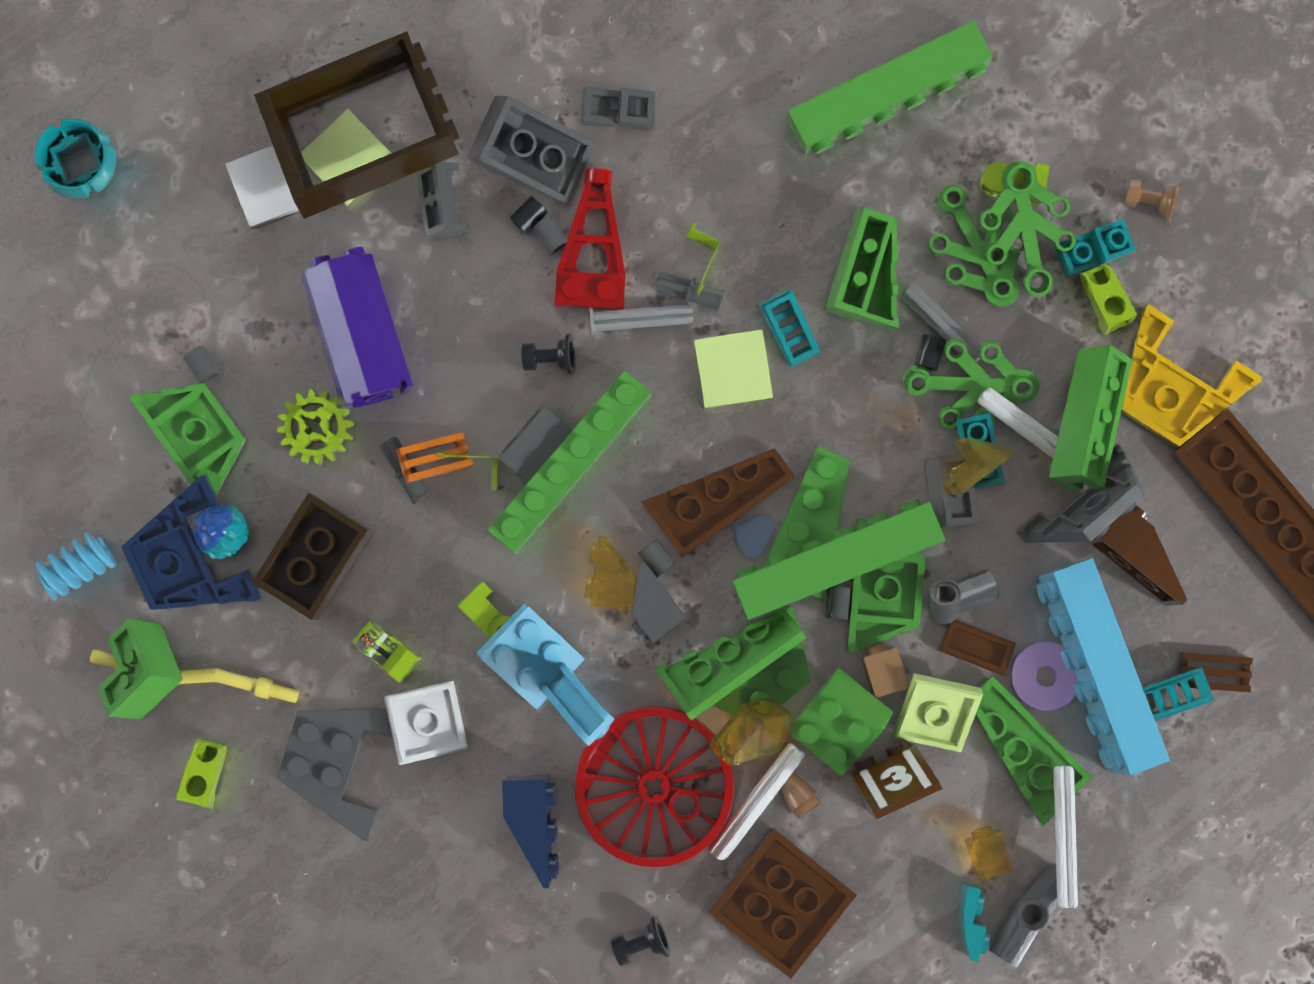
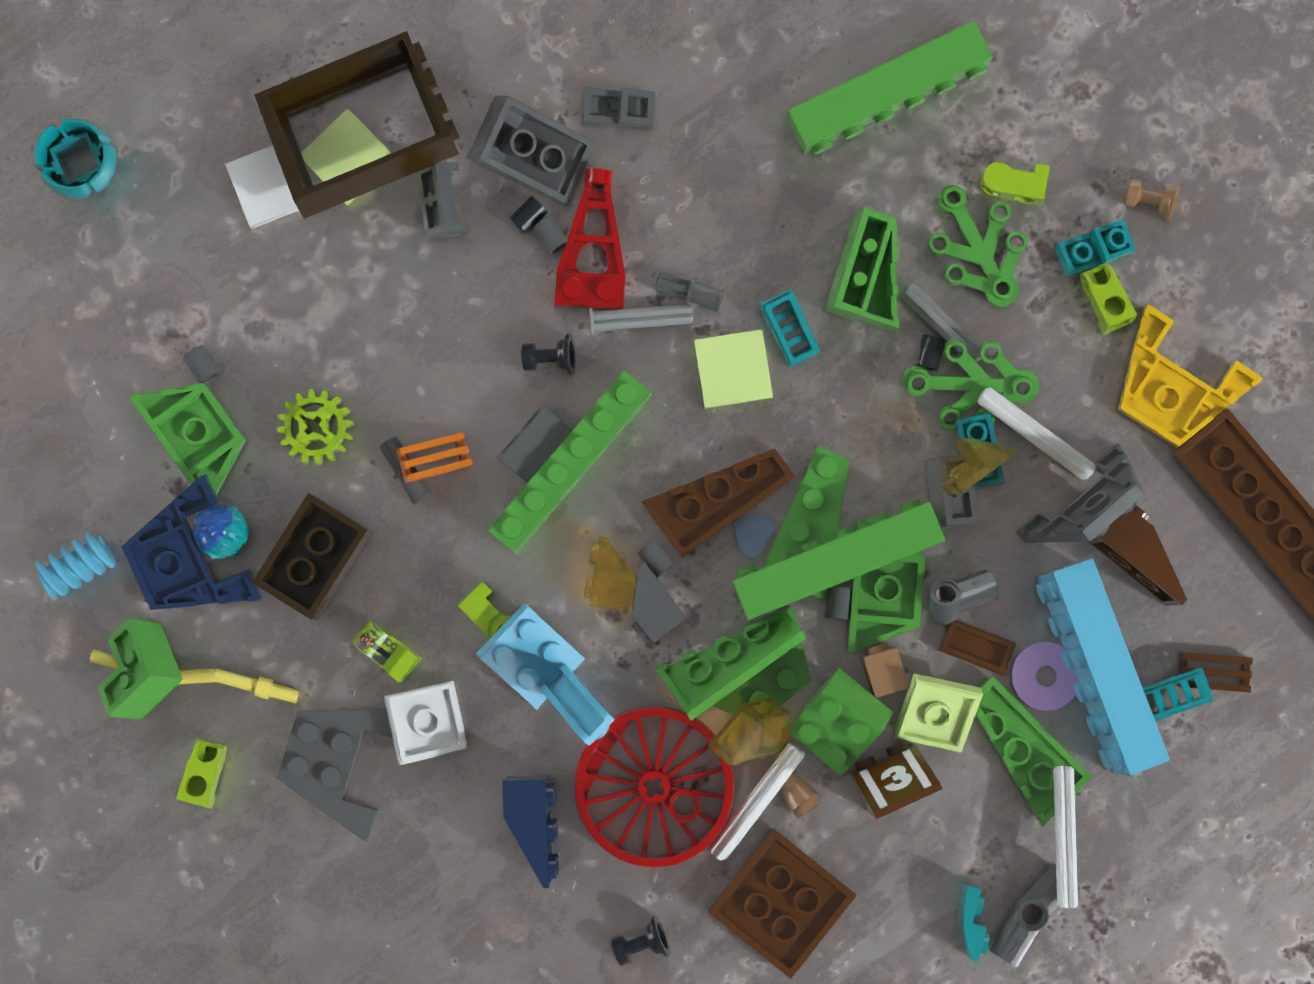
(356, 328): dark purple brick -> none
(494, 476): lime piece -> none
(707, 241): lime piece -> none
(988, 853): clear yellow bracket -> none
(1026, 222): bright green plant -> none
(1091, 418): bright green brick -> none

